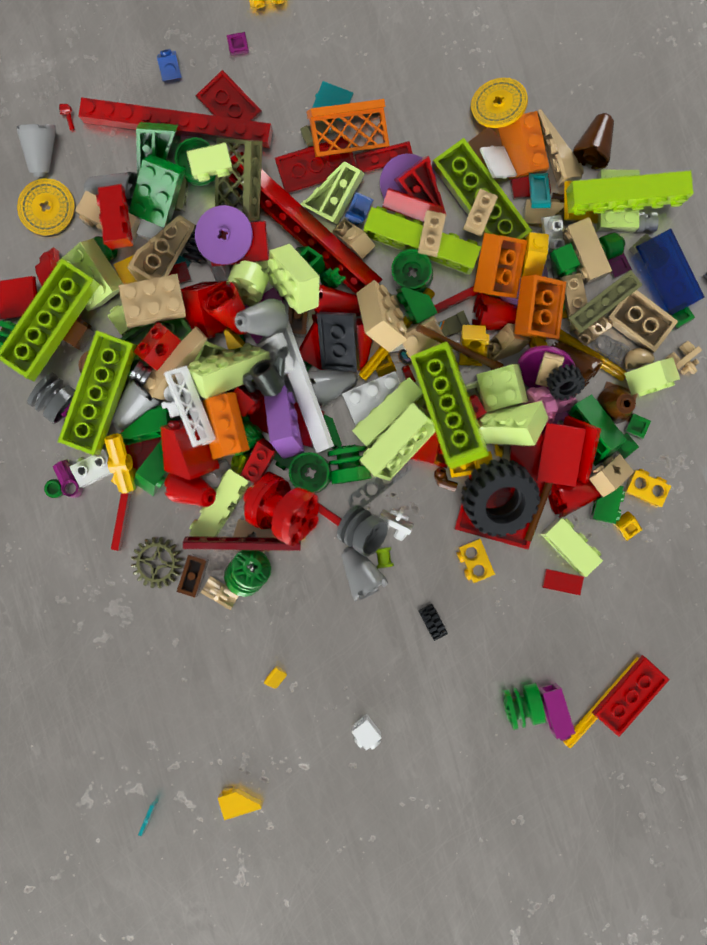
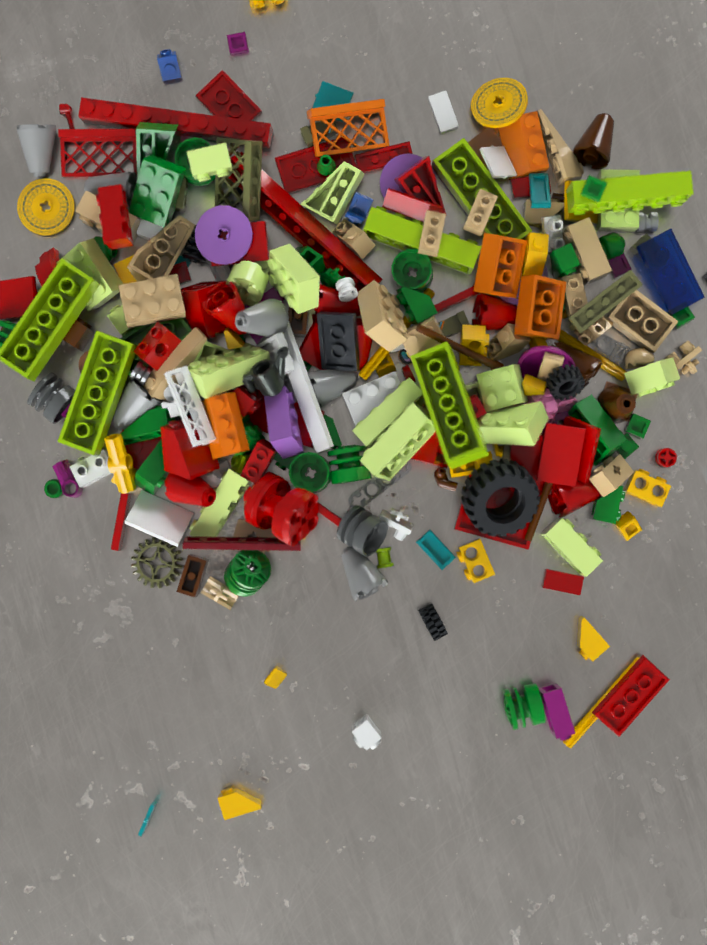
(94, 136): none -> red fence
(159, 518): none -> white tile
(326, 169): none -> green cone
(346, 289): none -> white wheel
(435, 549): none -> teal tile
(443, 112): none -> white tile
(533, 386): none -> yellow slope
(589, 640): none -> yellow slope
(593, 188): none -> green plate
(669, 458): none -> red wheel

